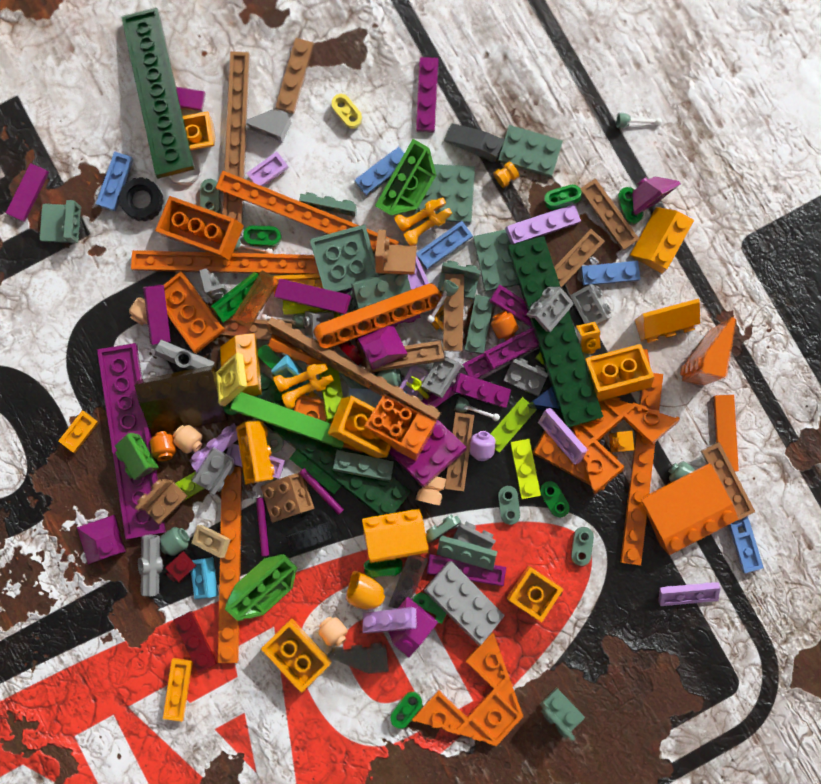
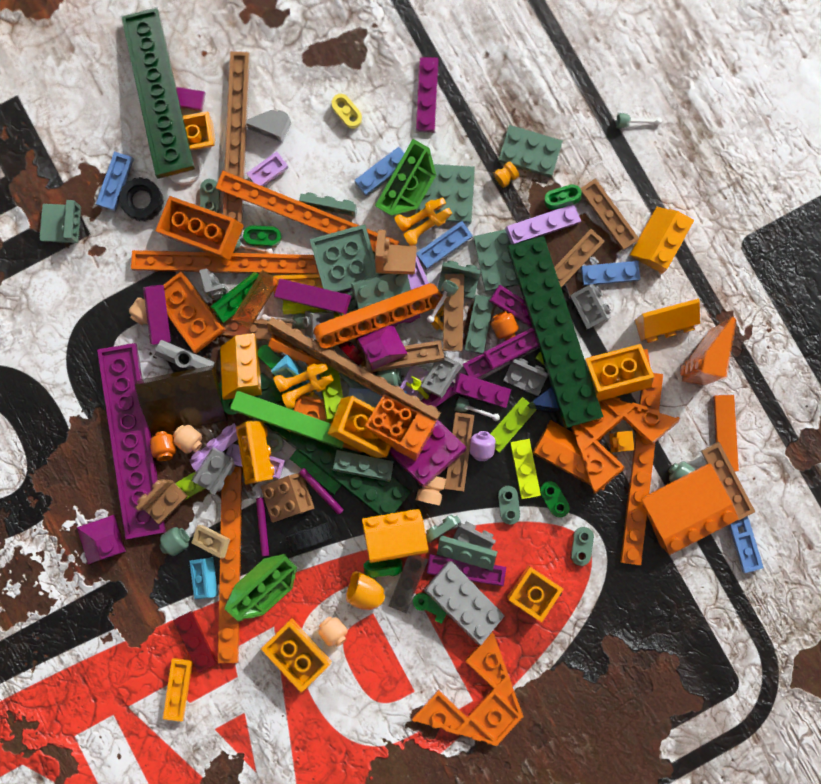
(27, 192): magenta tile -> none
(78, 431): light orange plate -> none
(135, 456): bright green slope -> none
(150, 565): light grey piece -> none
(180, 567): dark red bracket -> none
(231, 379): light yellow tile -> none
(294, 75): medium nougat plate -> none
(367, 659): clear smoke slope -> none
(389, 620): lavender plate -> none
(407, 709): green plate -> none
(409, 640): magenta slope -> none
(475, 141): dark grey slope -> none
(550, 307): light grey bracket -> none
(562, 436): lavender plate -> none
(562, 712): sand green bracket -> none
(588, 341): light orange brick -> none
(626, 206): green plate -> none
(651, 192): magenta slope -> none
(689, 594): lavender plate -> none

